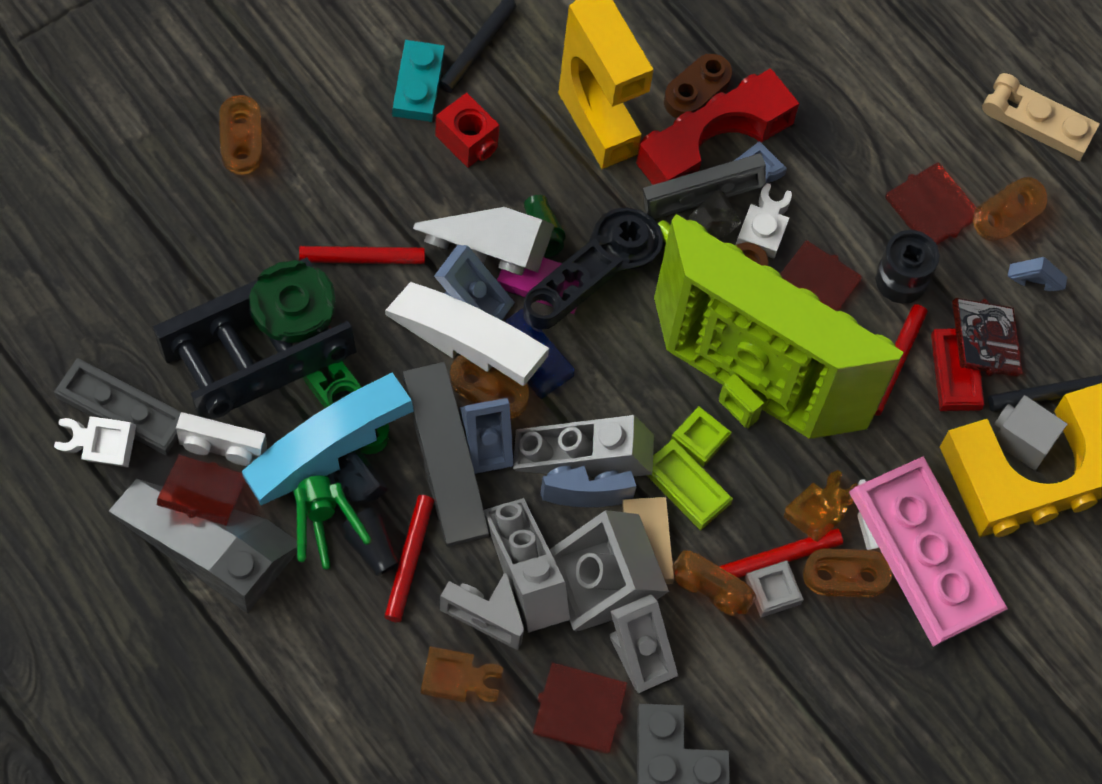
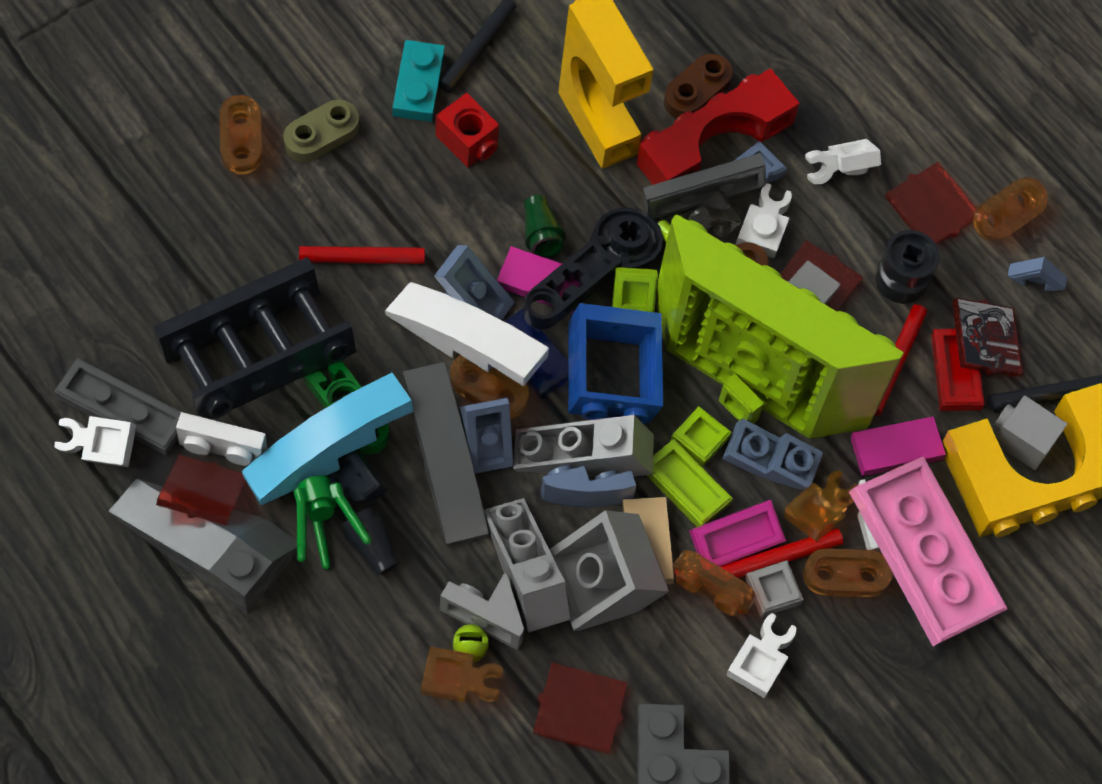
(292, 301): dark green tile -> none
(323, 130): none -> olive plate
(409, 558): red bar -> none
(476, 648): none -> lime hinge
(496, 232): slope -> none
(619, 326): none -> blue window
(635, 289): none -> lime tile
(643, 643): light grey slope -> none
(738, 534): none -> dark pink tile
(760, 660): none -> white plate
(771, 457): none -> sand blue slope
(816, 281): none -> light grey tile
(849, 158): none -> white plate
(896, 445): none -> dark pink tile
(1039, 117): tan plate -> none

